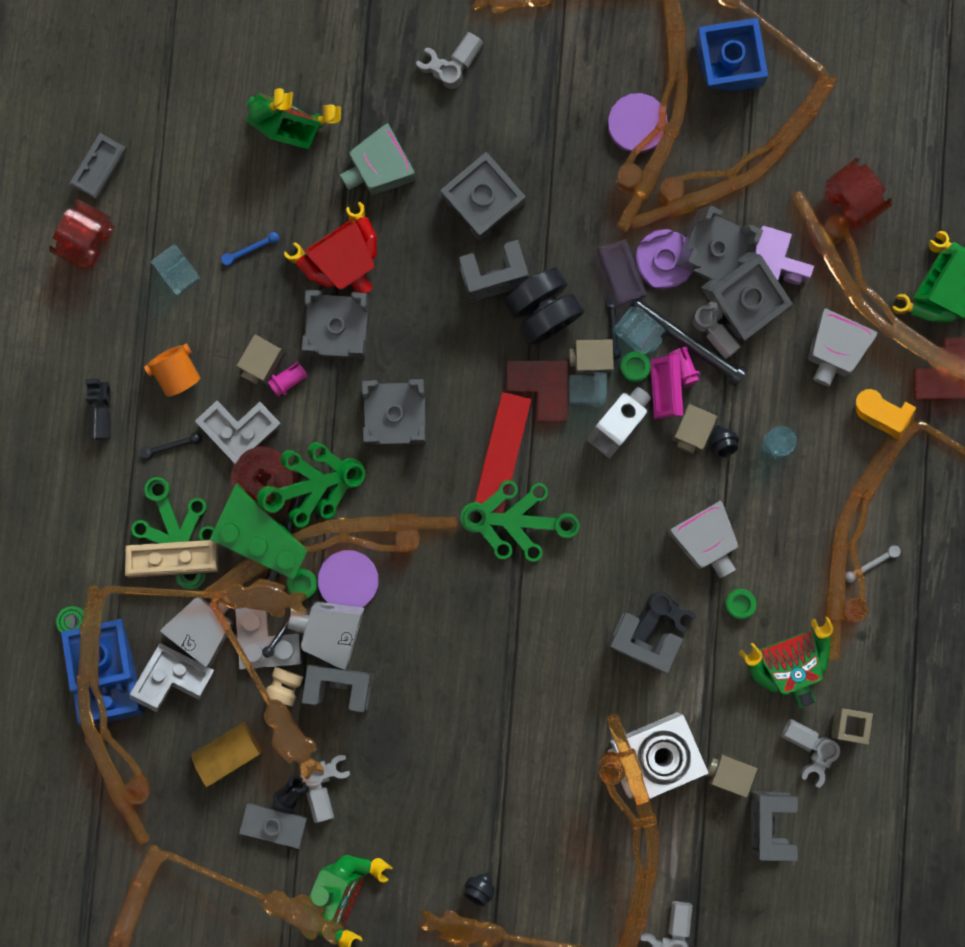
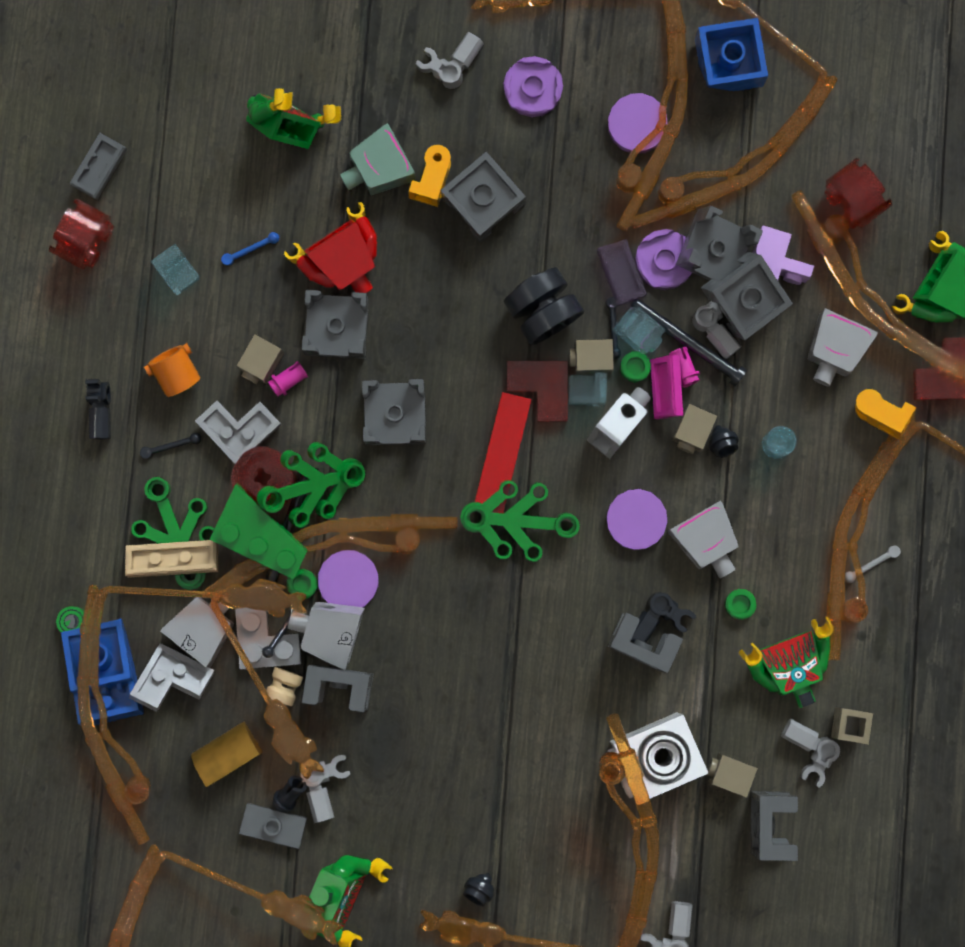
(434, 176): none -> light orange leg
(495, 281): dark grey panel -> none
(533, 86): none -> medium lavender tile
(636, 519): none -> medium lavender tile

